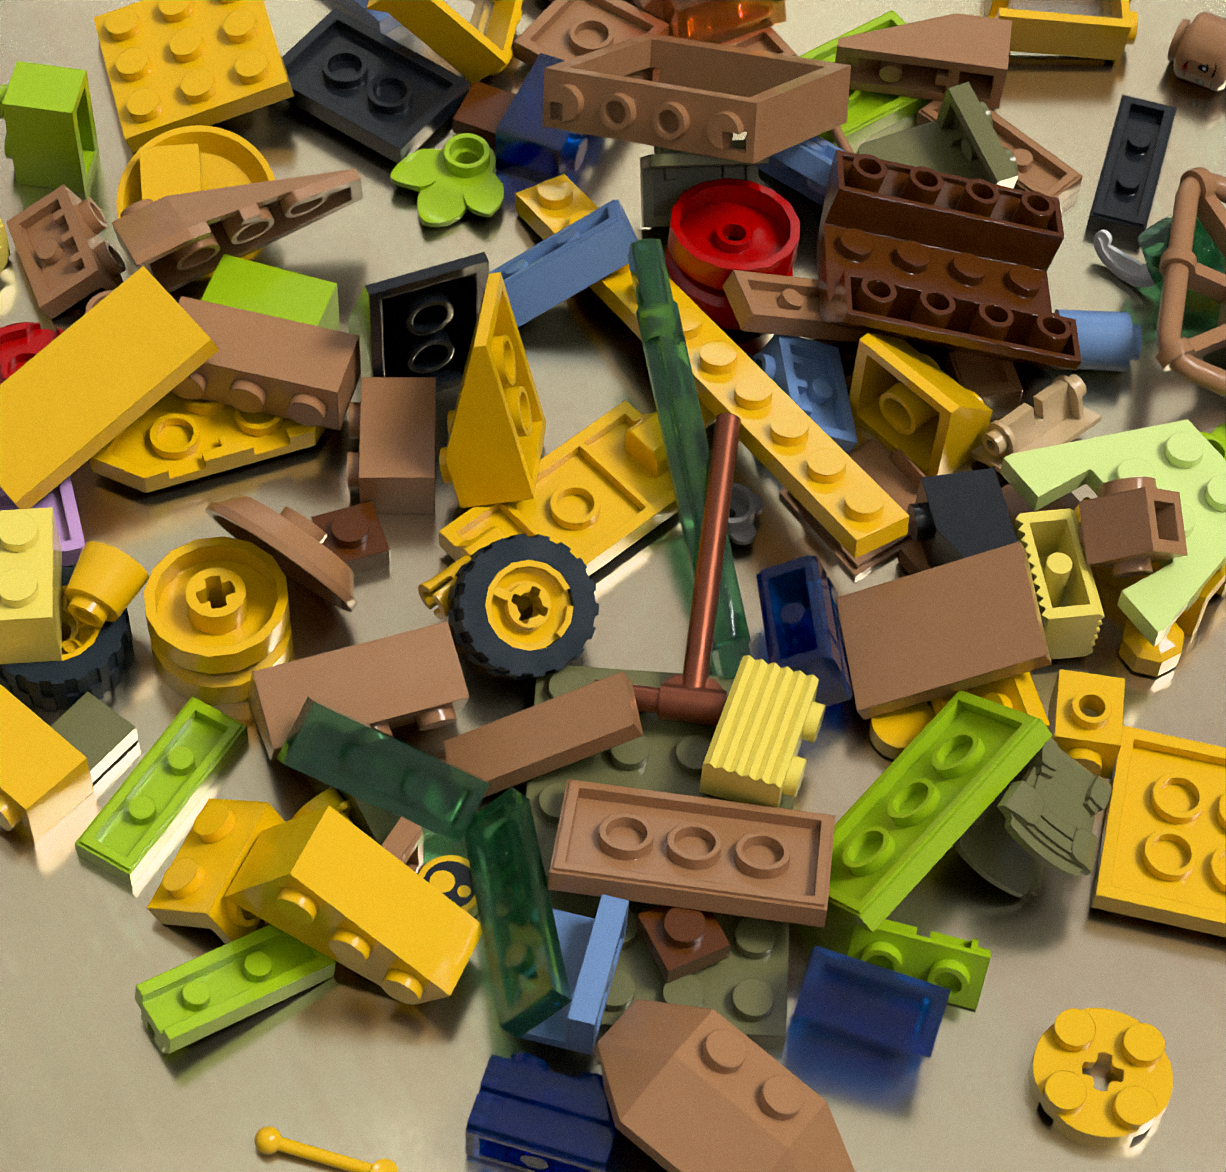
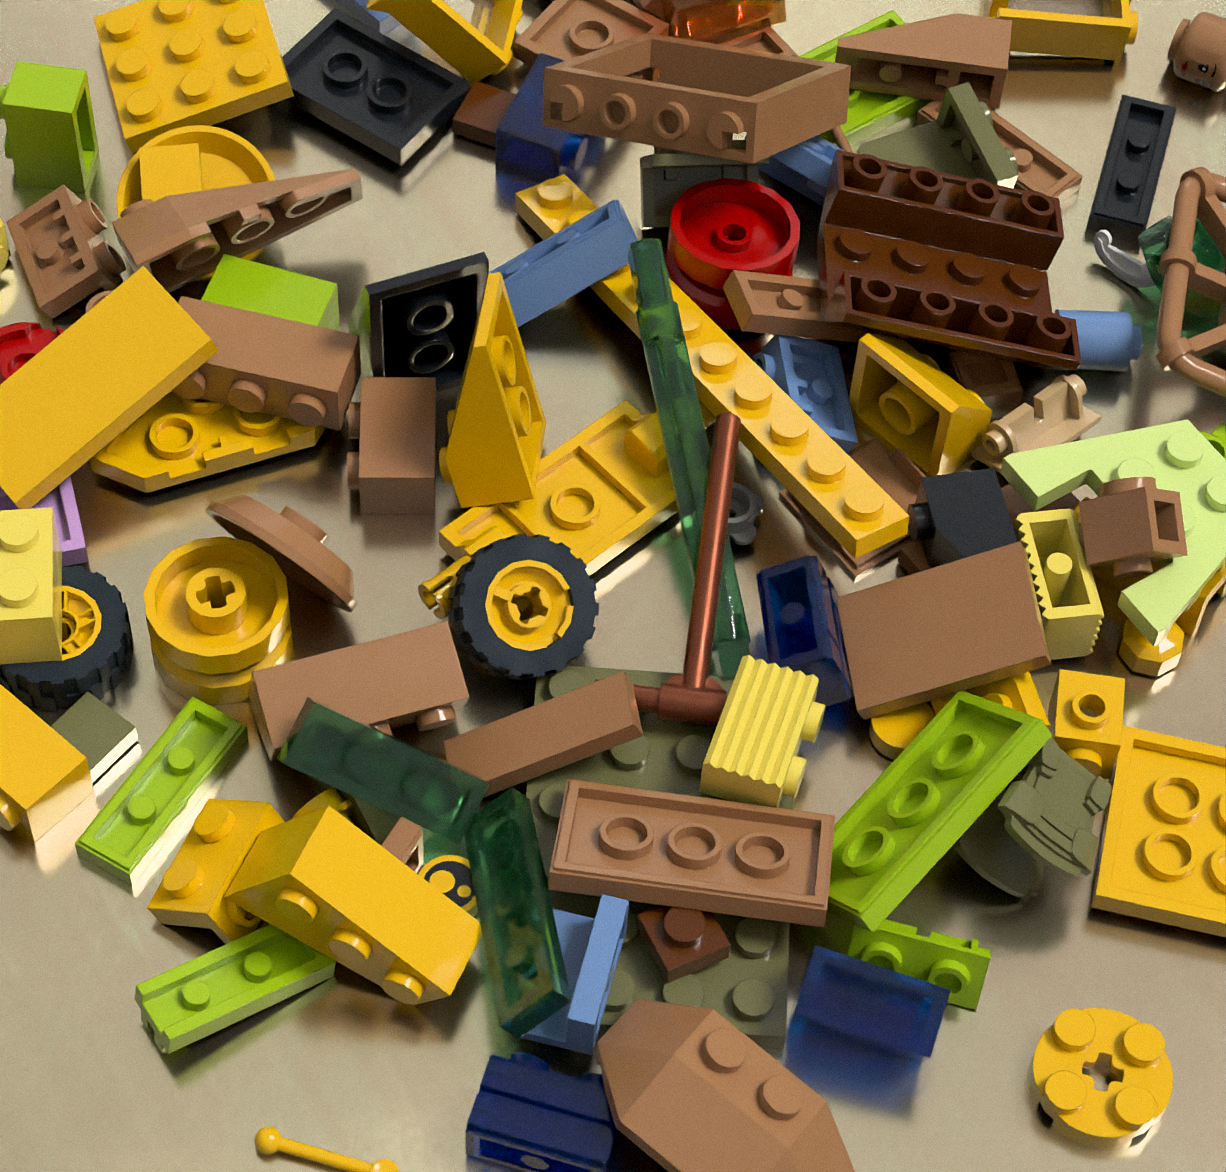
(103, 583): yellow hat -> none
(355, 536): reddish brown plate -> none
(452, 180): lime plate -> none

